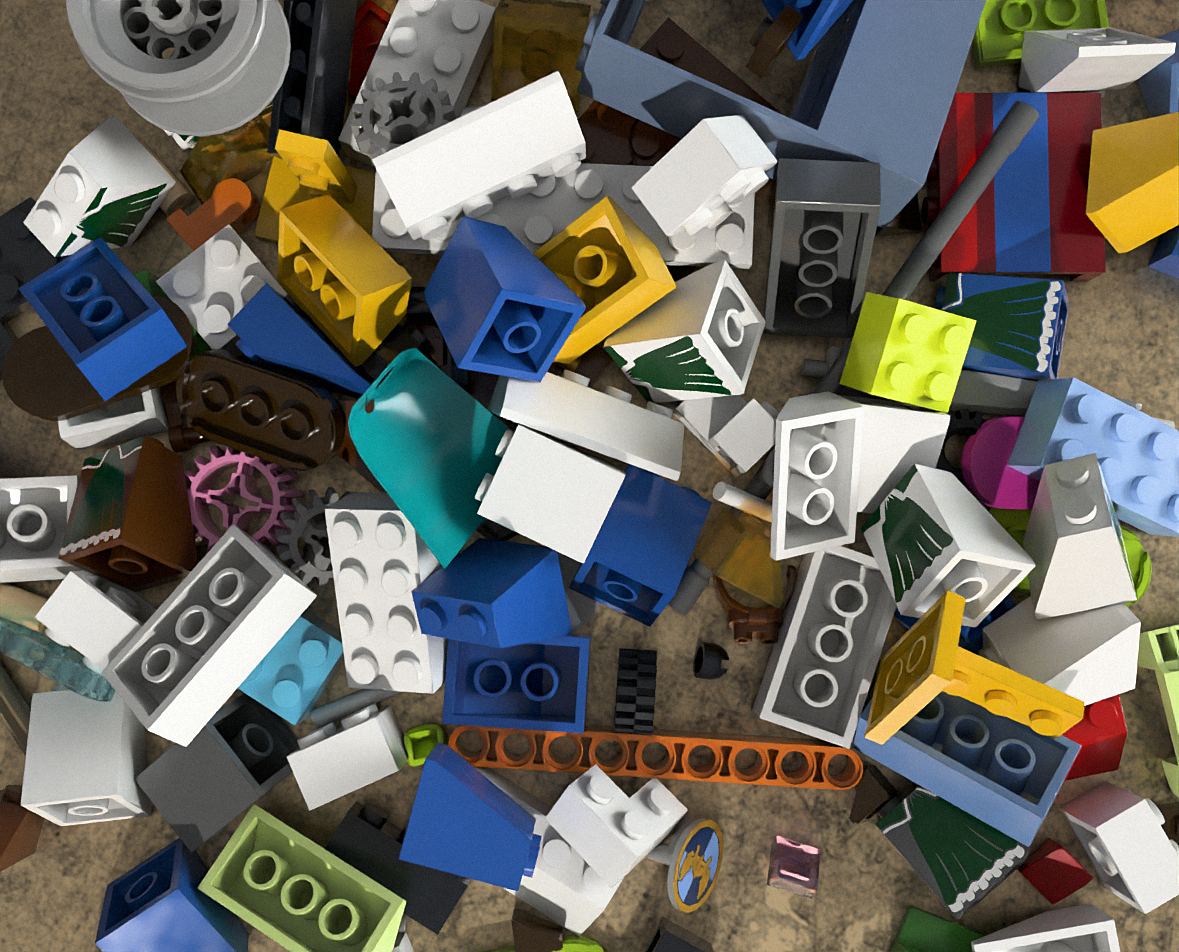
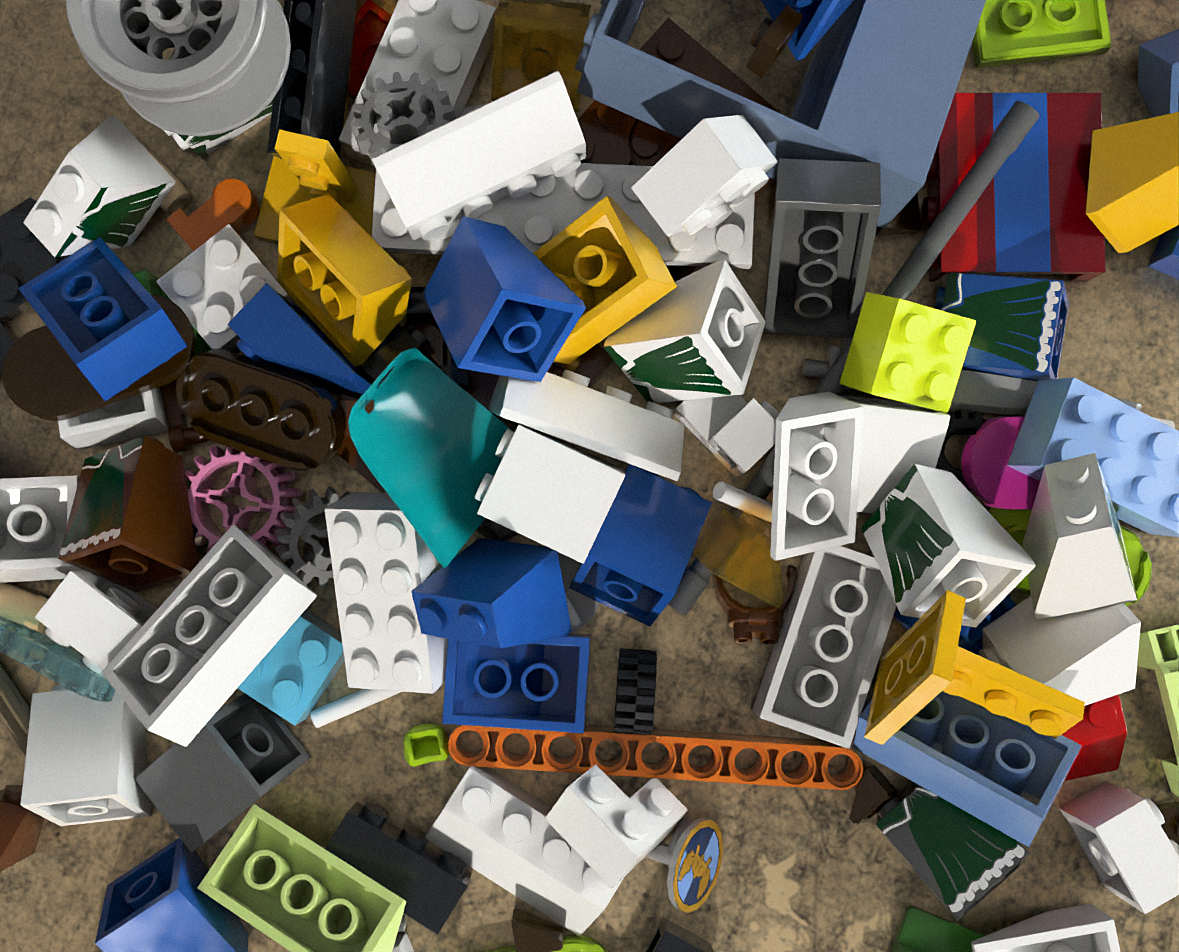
(227, 155): clear yellow slope -> none
(350, 757): white brick -> none
(468, 825): blue slope -> none
(708, 661): black hinge -> none
(794, 867): plate -> none
(1055, 872): red slope -> none
(1088, 59): white slope -> none

